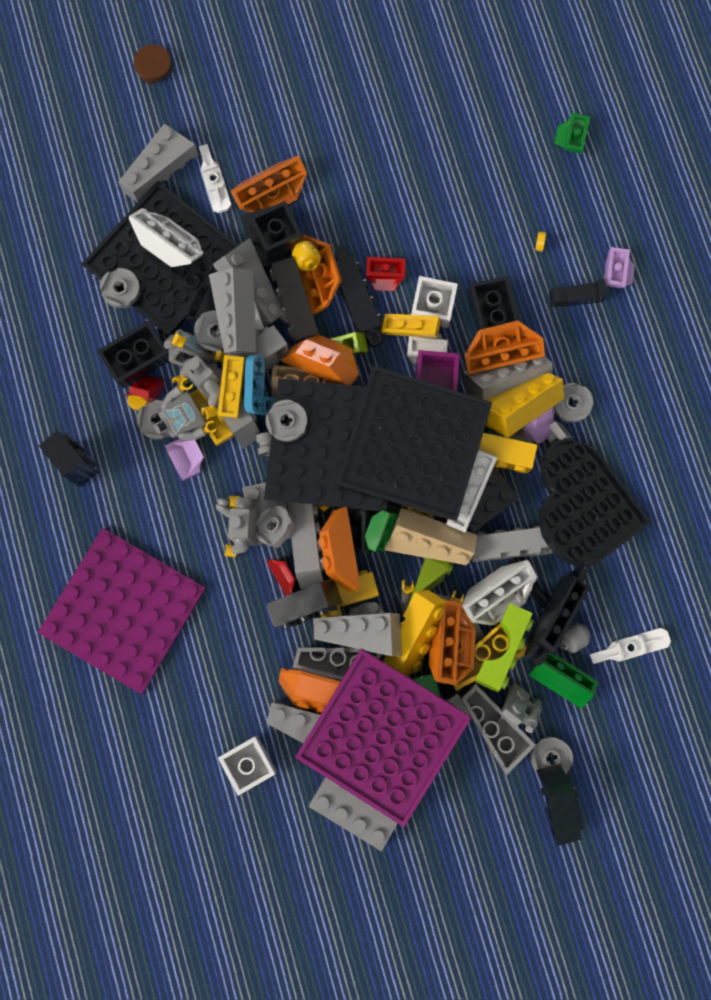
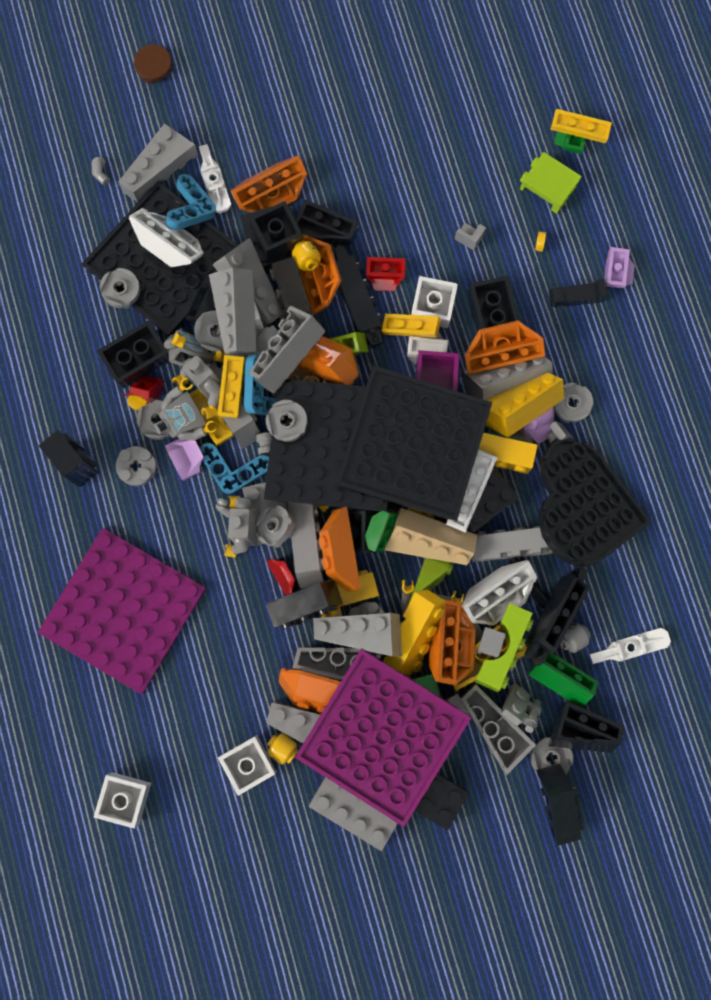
(97, 164): none -> light grey arm
(122, 800): none -> white brick
(143, 474): none -> light grey plate
(202, 208): none -> dark azure beam
(227, 475): none -> dark azure beam
(282, 748): none -> yellow head
(286, 349): none -> light grey wedge
(326, 224): none -> black wedge
(442, 801): none -> black brick
(470, 236): none -> light grey panel
(491, 642): none -> light grey panel
(550, 181): none -> lime panel
(581, 126): none -> yellow plate
(584, 730): none -> black wedge

